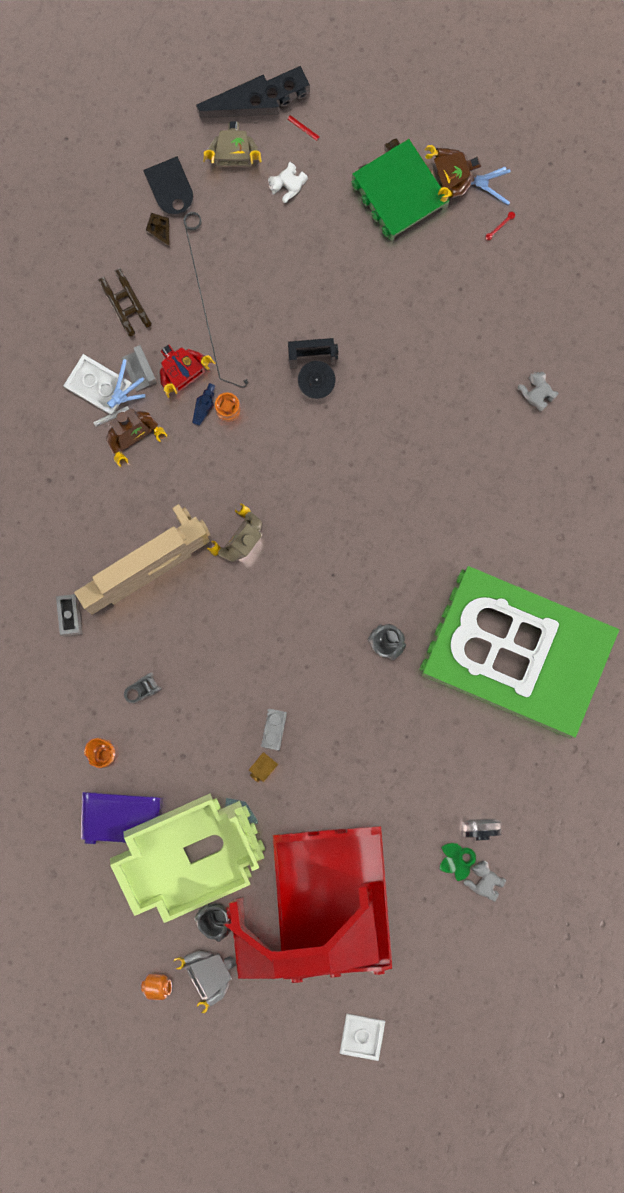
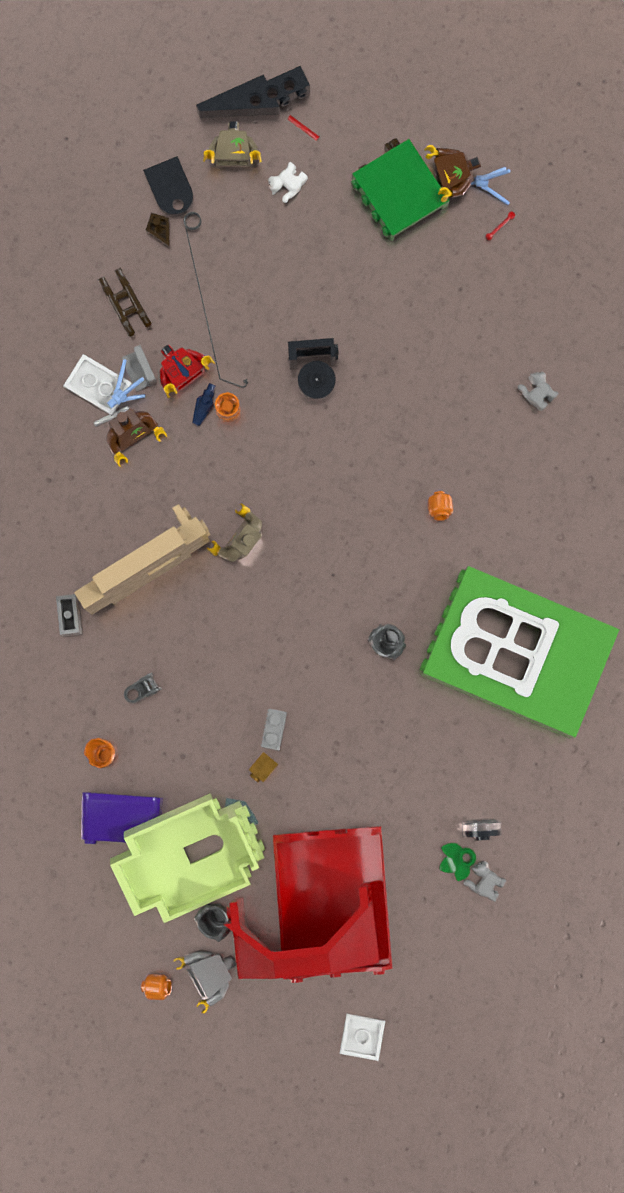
(440, 506): none -> orange head

